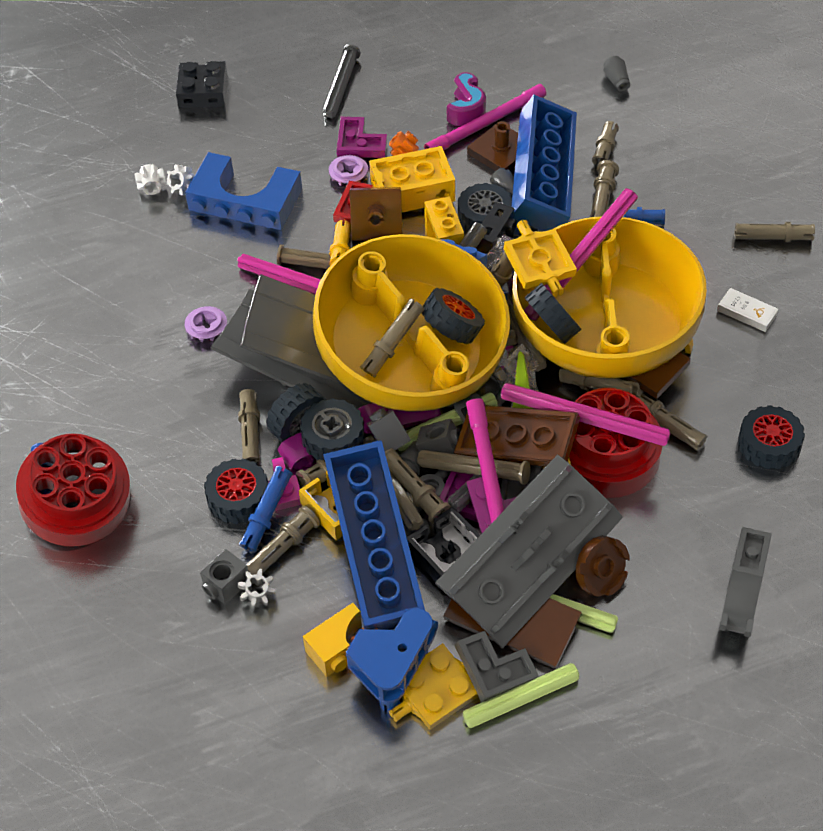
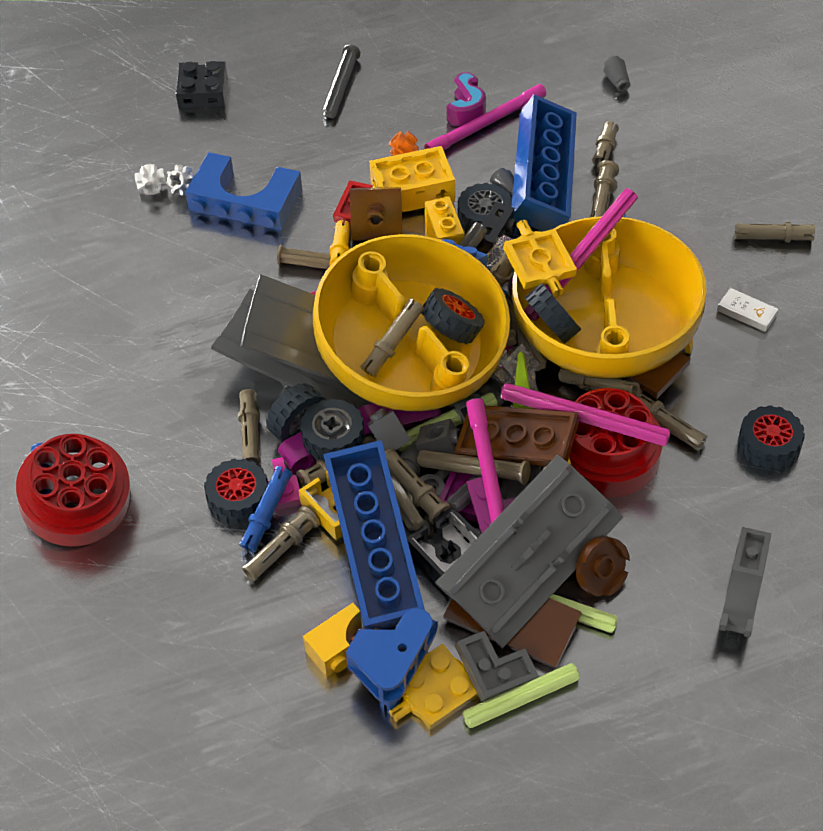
(212, 316): lavender gear -> none
(223, 566): dark grey brick -> none
(259, 580): white gear -> none
(278, 273): dark pink axle -> none
(349, 163): lavender gear -> none
(354, 141): magenta plate -> none
(496, 147): reddish brown tile -> none
(654, 217): blue pin -> none

